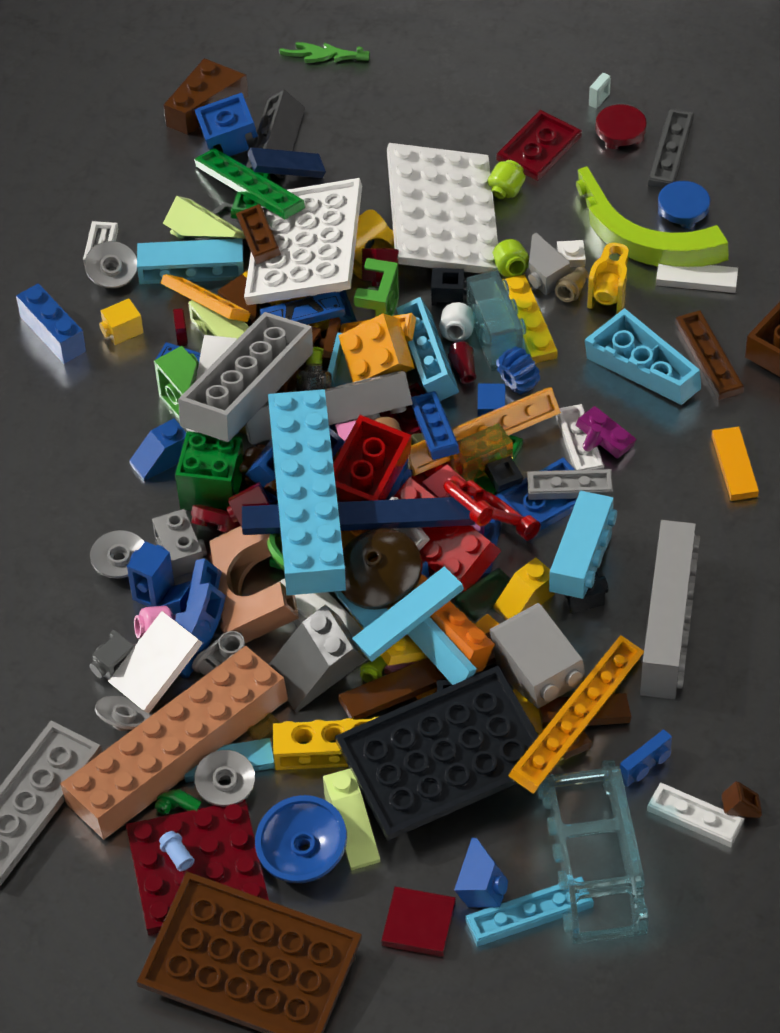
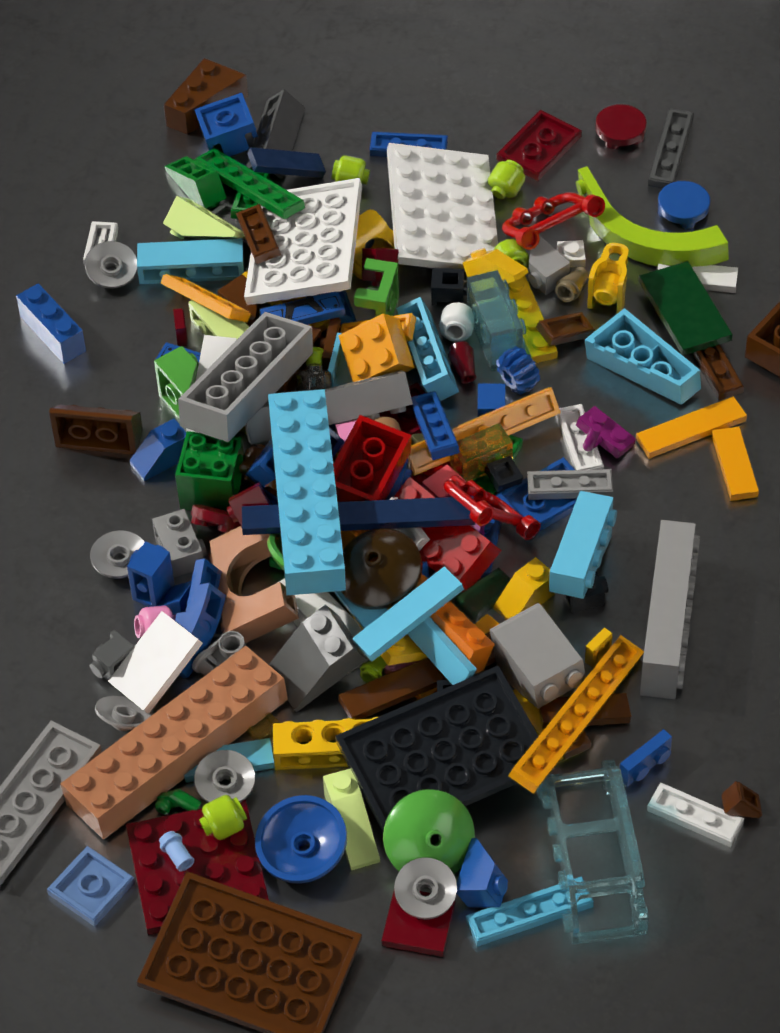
(91, 886): none -> medium blue tile
(96, 429): none -> reddish brown slope
(121, 322): yellow brick -> none
(197, 181): none -> green slope
(223, 817): none -> lime head
(317, 54): bright green piece -> none
(350, 168): none -> lime head
(380, 141): none -> blue tile
(421, 816): none -> bright green dish
(429, 874): none -> light grey dish
(494, 260): none -> yellow slope
(529, 236): none -> red bar
(565, 328): none -> reddish brown tile
(598, 647): none -> yellow tile
(599, 90): light aqua tile -> none
(685, 308): none -> dark green tile
(690, 427): none -> light orange tile

